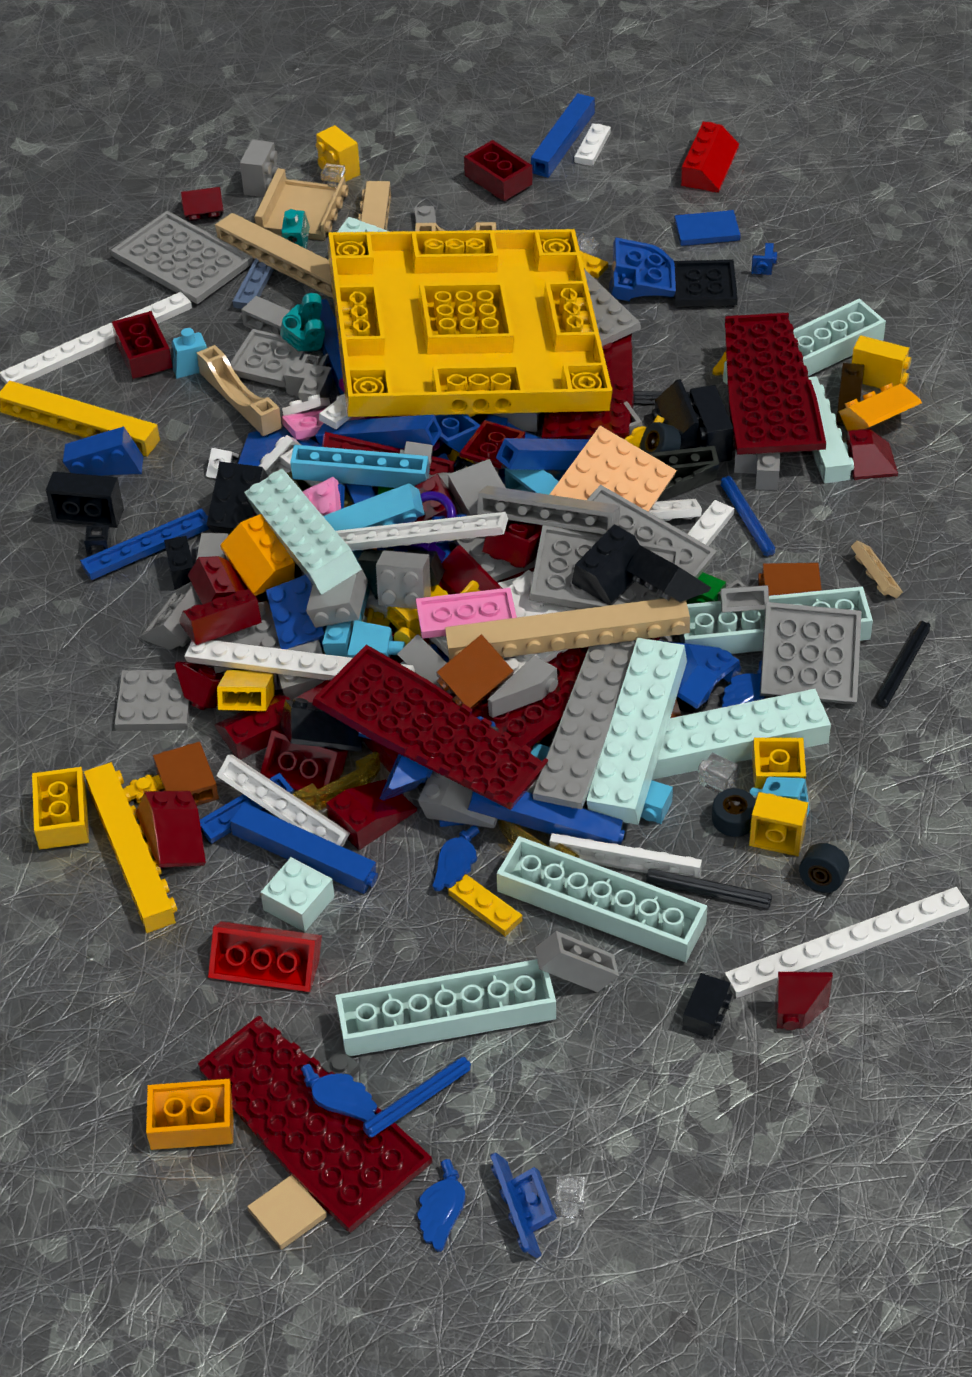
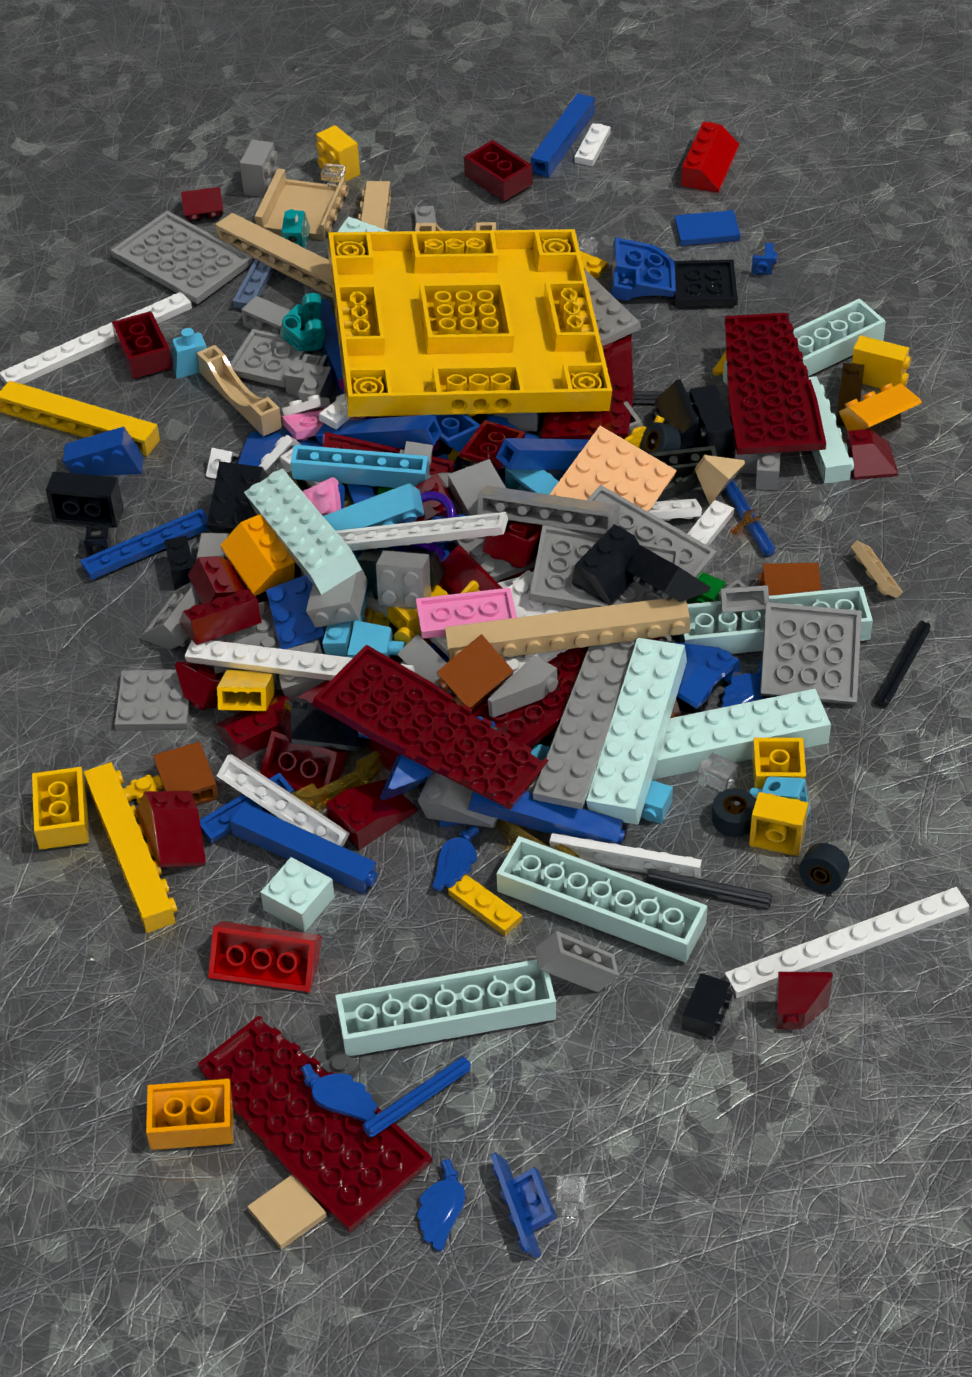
(716, 474): none -> tan slope
(747, 519): none -> clear orange hand

